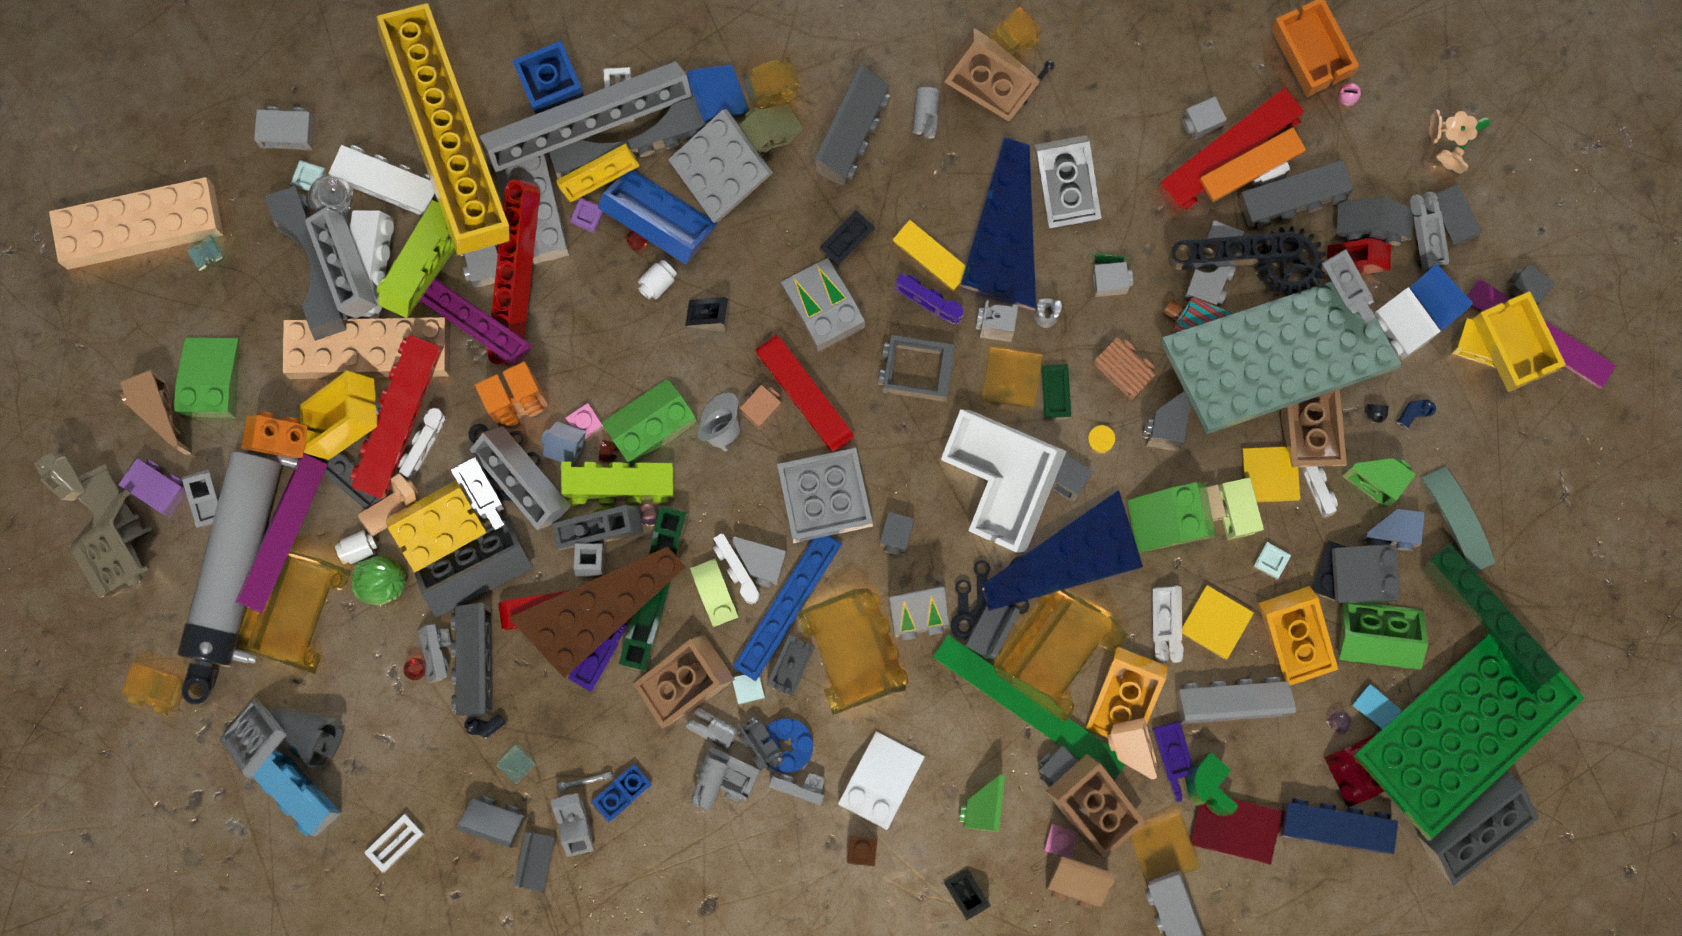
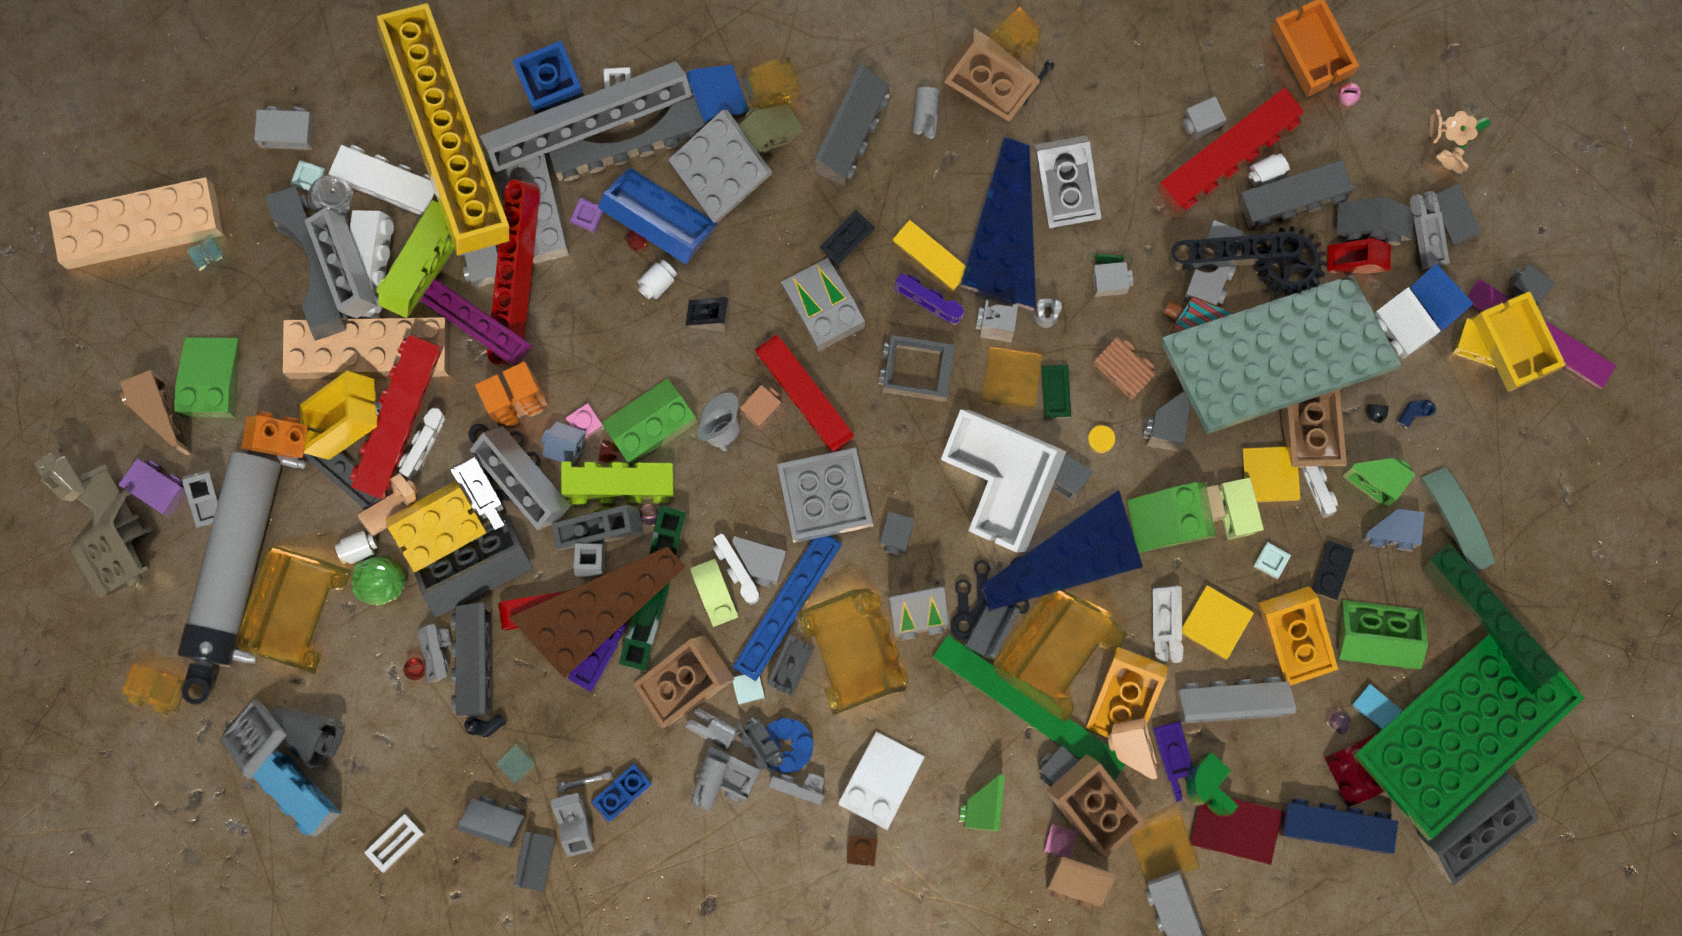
(281, 533): magenta tile -> none
(597, 173): yellow tile -> none
(967, 894): pearl dark grey slope -> none
(1252, 164): orange tile -> none
(1350, 284): light grey hinge -> none
(1366, 574): dark grey slope -> none

